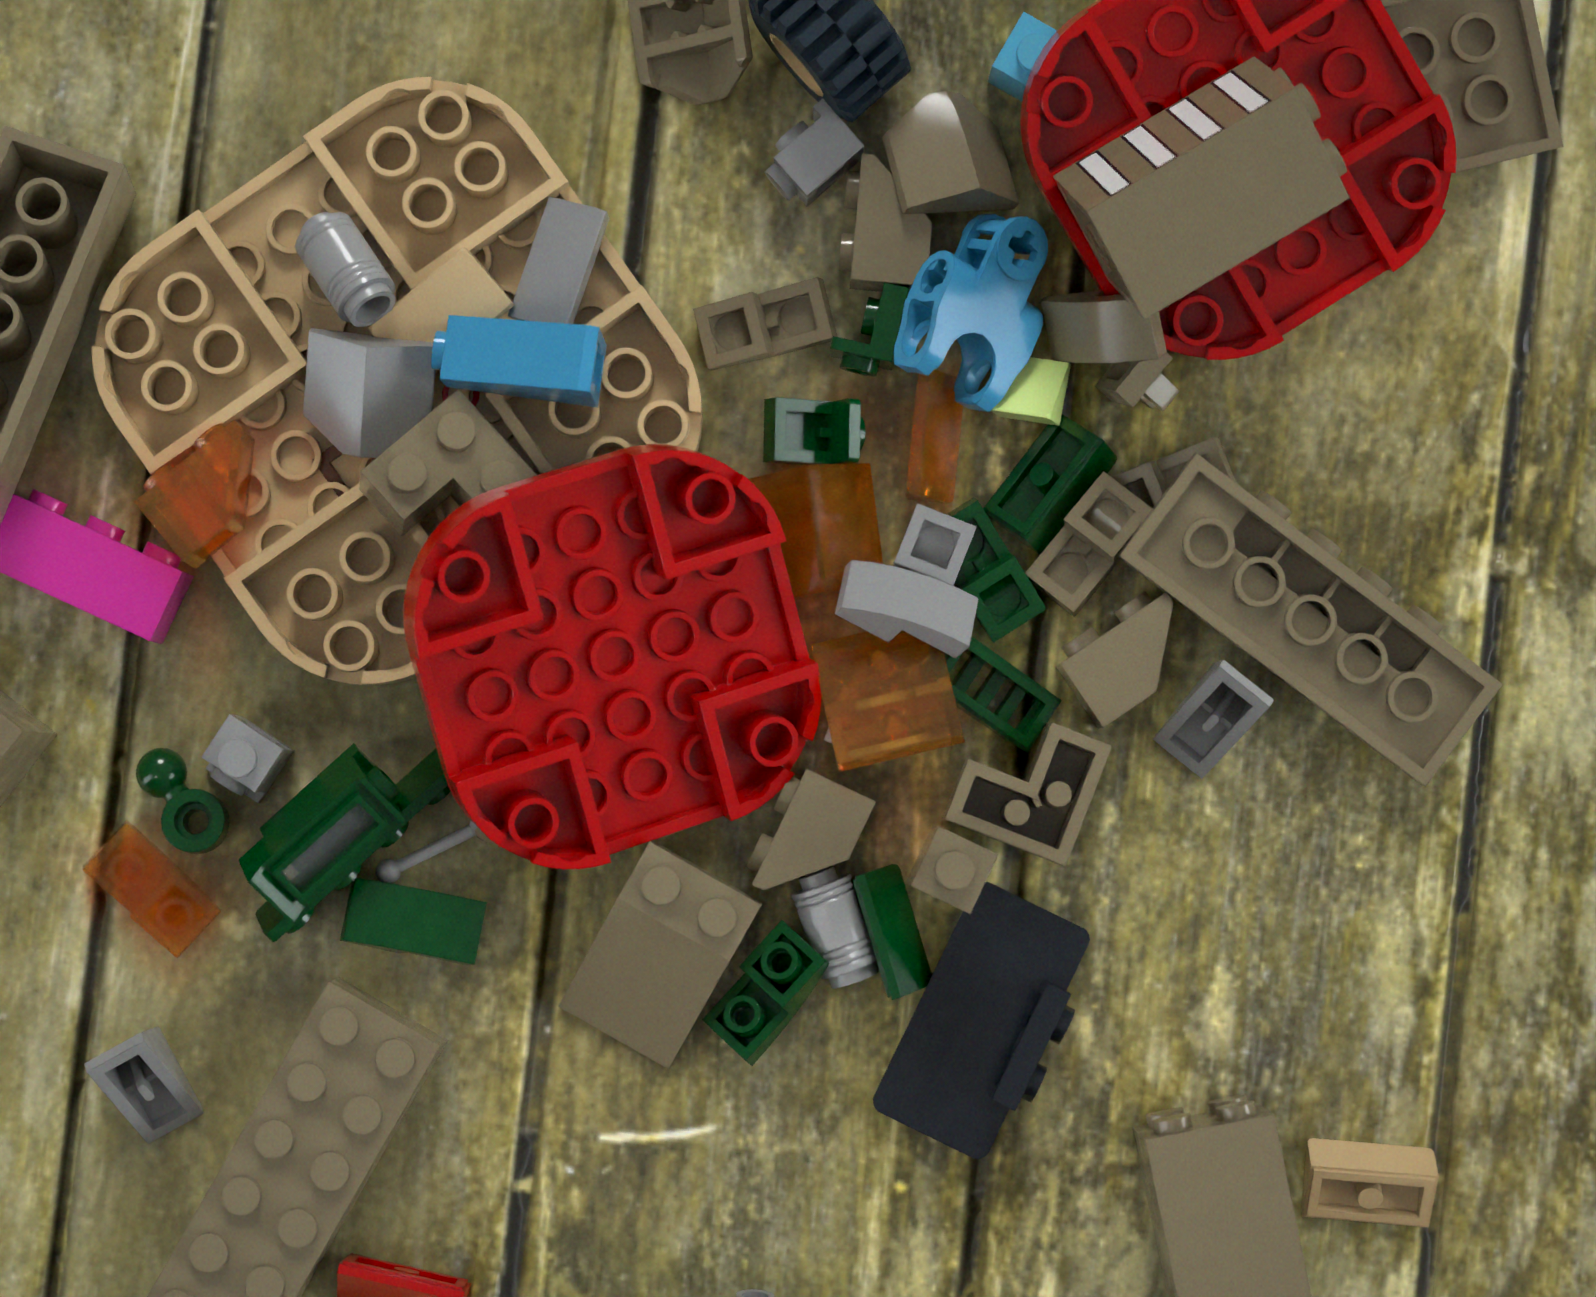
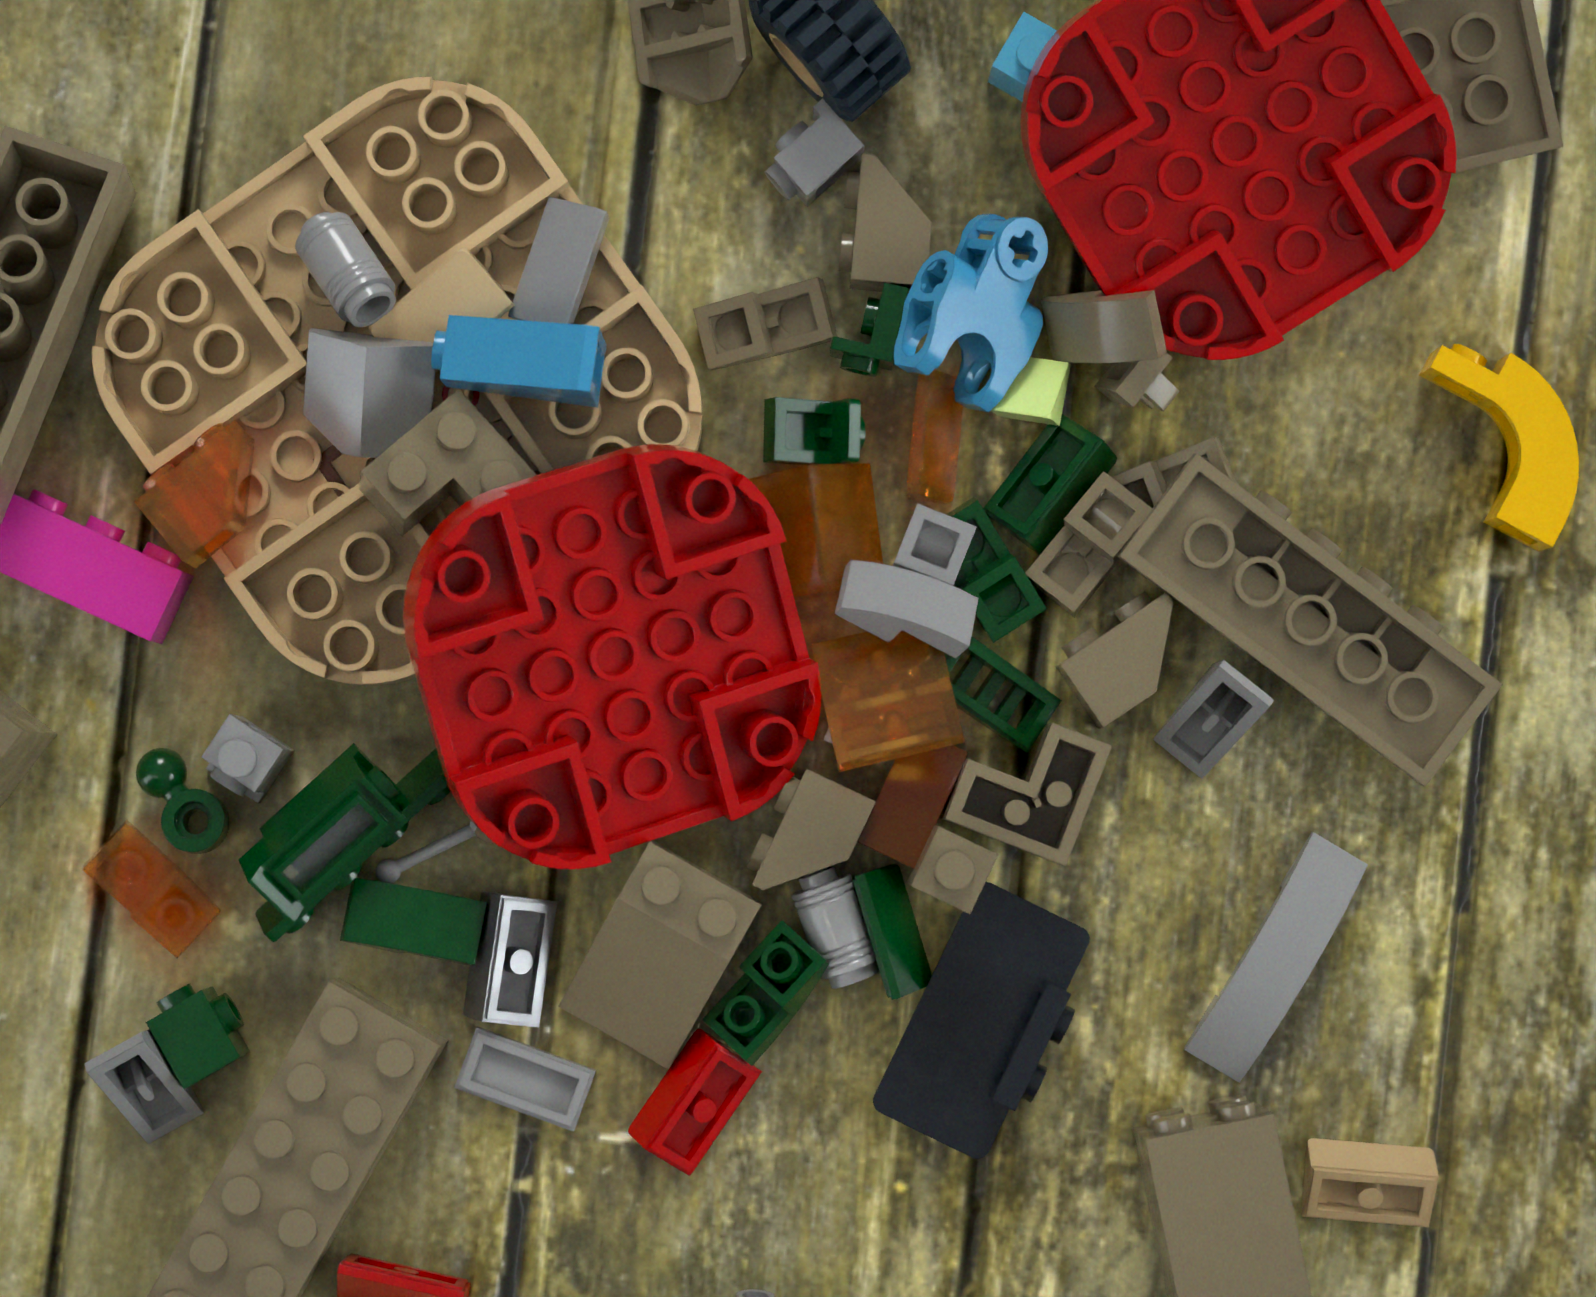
(198, 1033): none -> dark green brick
(511, 960): none -> flat silver slope
(525, 1078): none -> light grey tile
(693, 1102): none -> red slope
(911, 803): none -> reddish brown slope
(948, 158): dark tan slope -> none
(1204, 185): dark tan brick -> none
(1278, 958): none -> light grey slope
(1537, 437): none -> yellow arch

